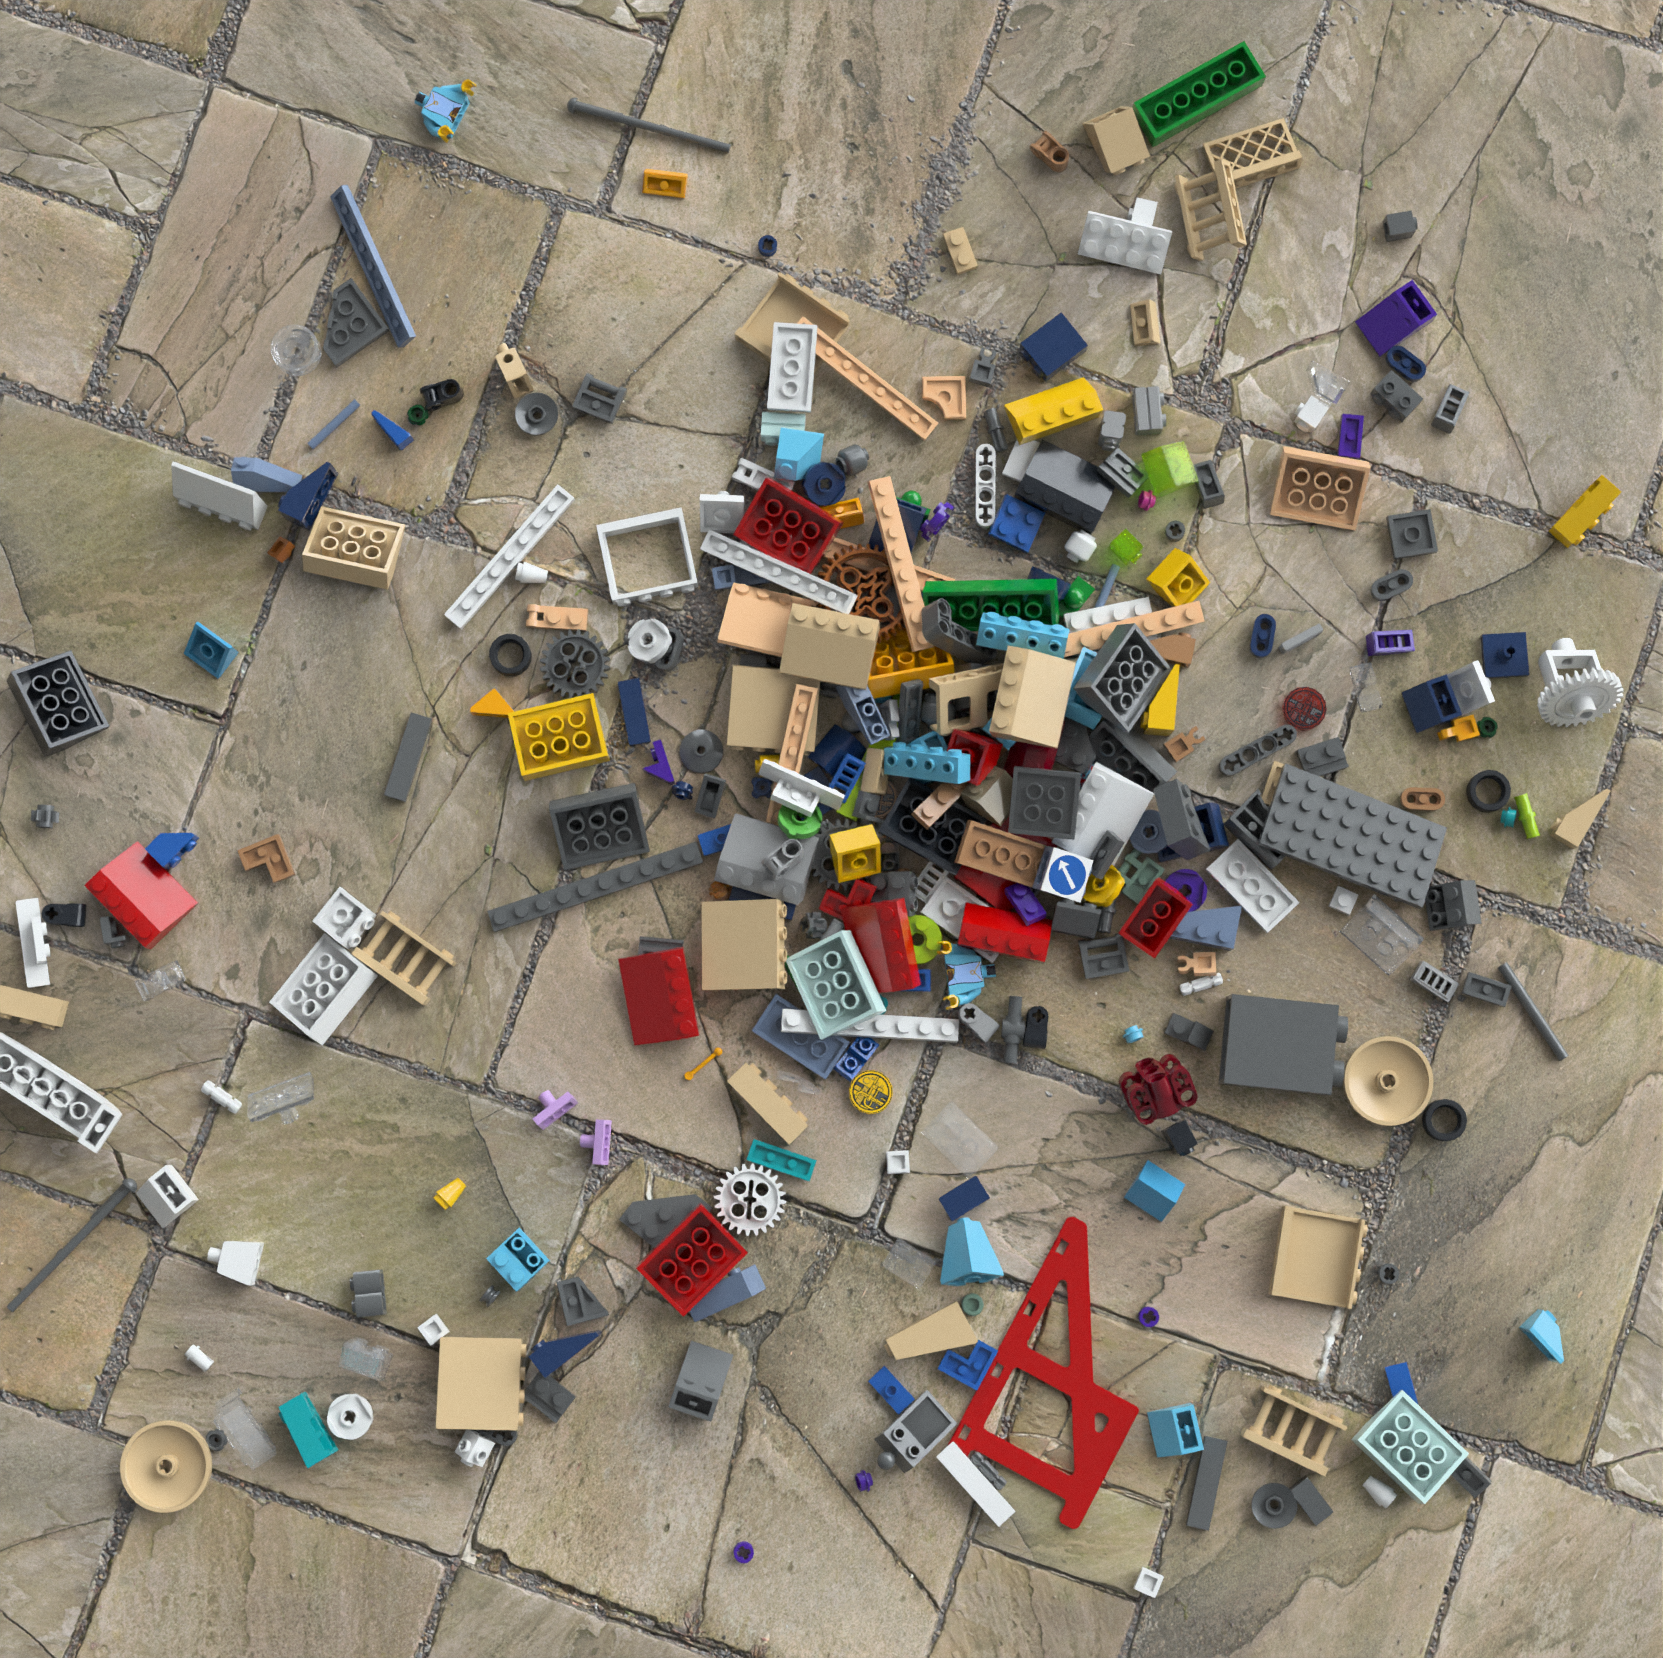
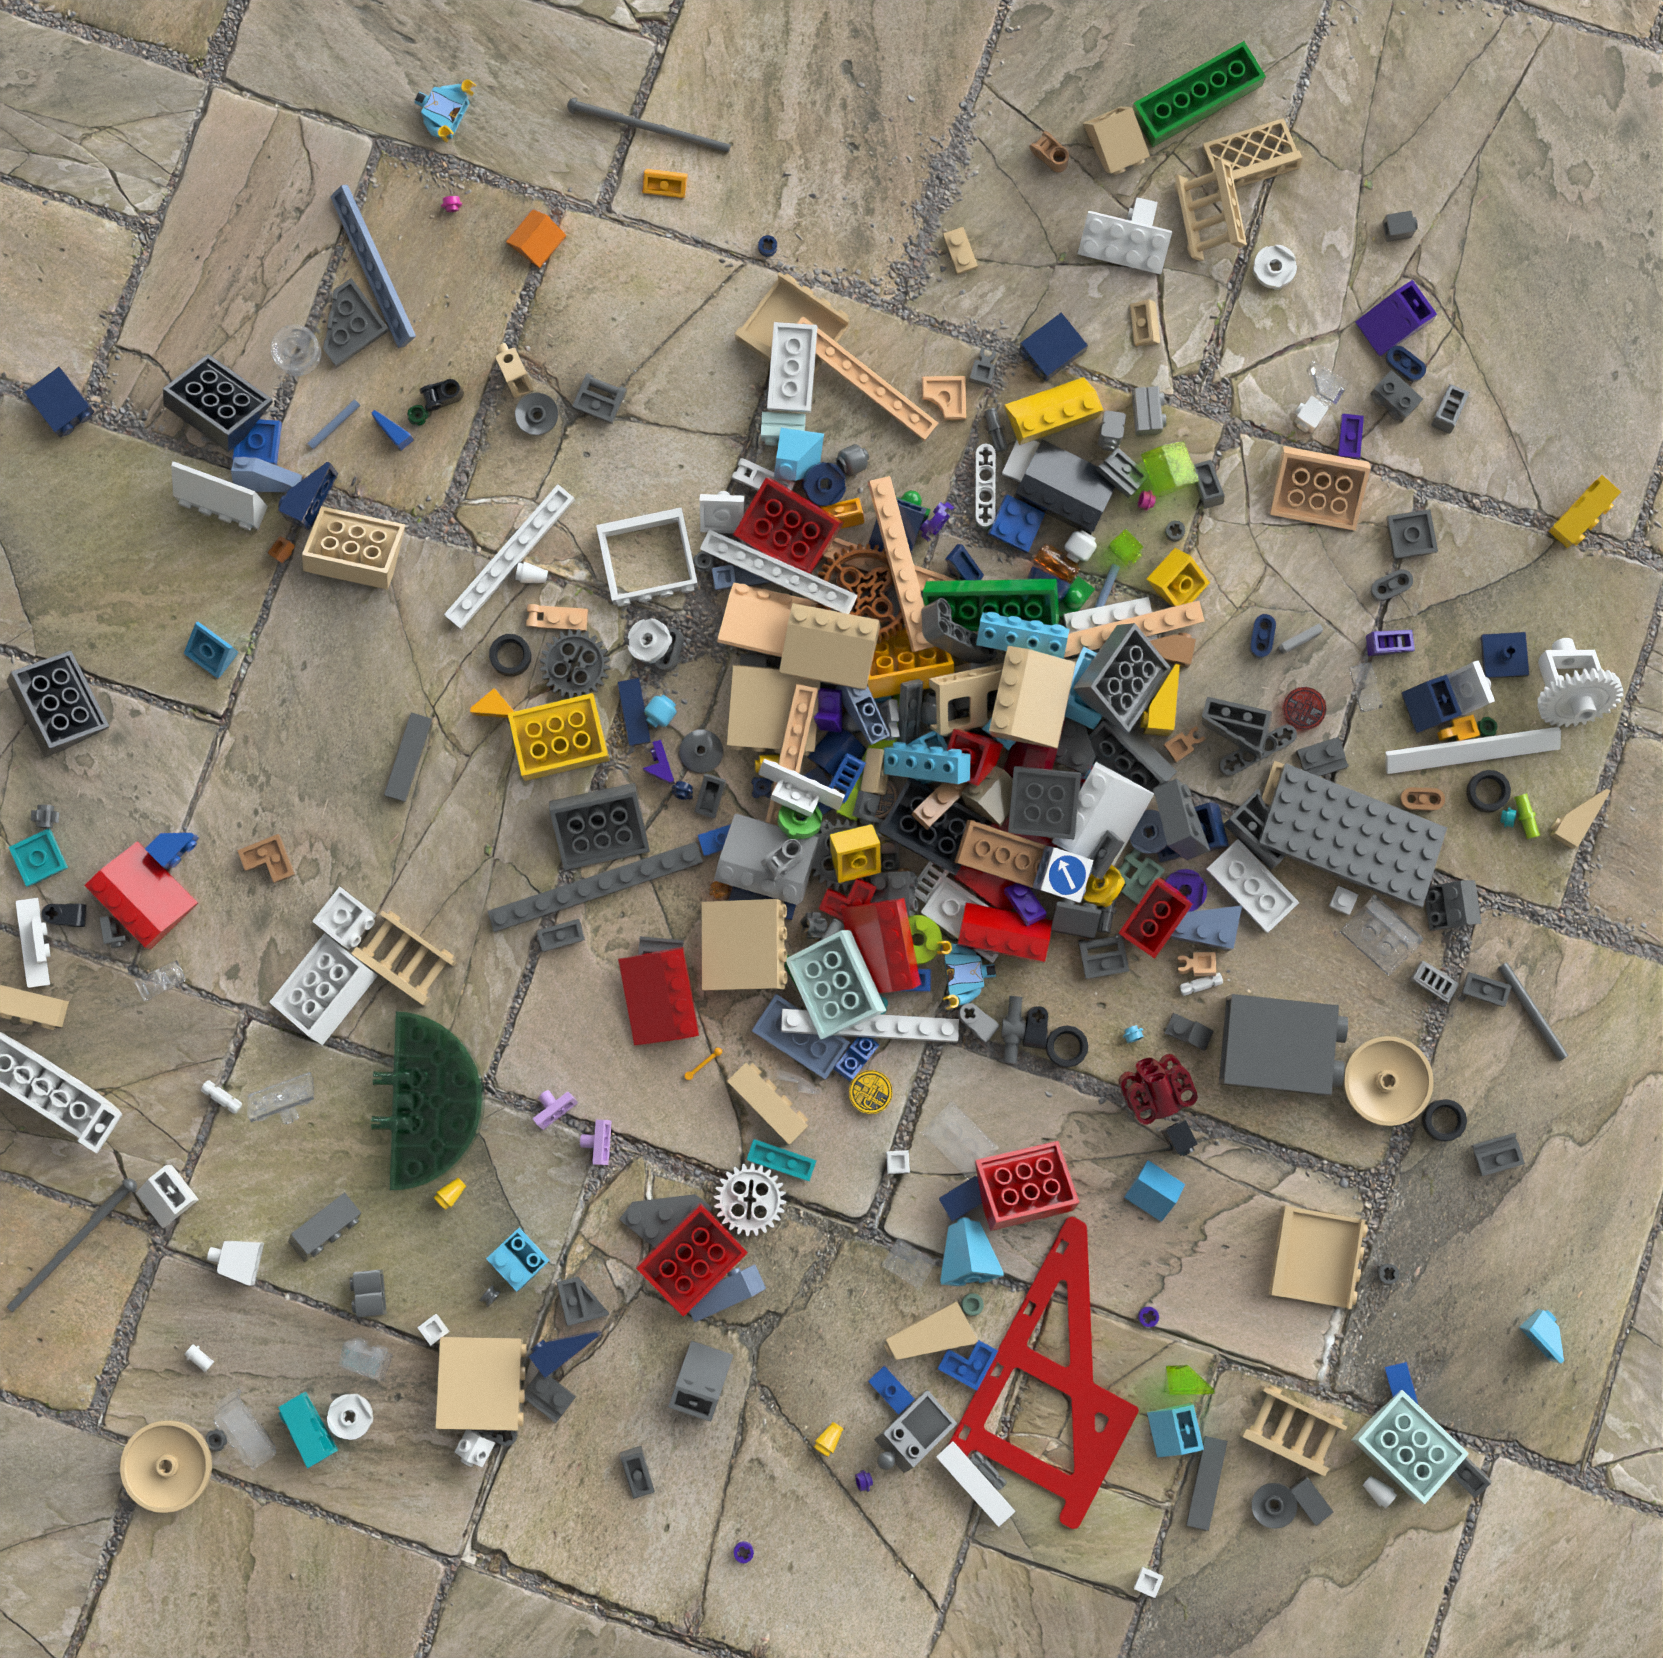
(38, 857): none -> teal plate
(60, 402): none -> dark blue brick
(216, 402): none -> black slope
(261, 442): none -> blue plate
(324, 1227): none -> wedge
(434, 1101): none -> clear green brick
(451, 203): none -> dark pink plate
(536, 238): none -> orange slope
(560, 935): none -> dark grey plate
(637, 1472): none -> dark grey slope
(660, 711): none -> medium azure head
(702, 555): none -> dark grey plate
(828, 1439): none -> yellow cone
(829, 710): none -> dark purple slope
(962, 565): none -> dark blue tile
(1025, 1185): none -> red slope
(1049, 558): none -> clear orange hinge
(1082, 1041): none -> black tyre
(1185, 1381): none -> clear neon green slope
(1238, 724): none -> dark grey wedge
(1263, 271): none -> white plate
(1473, 750): none -> white tile
(1498, 1154): none -> dark grey plate

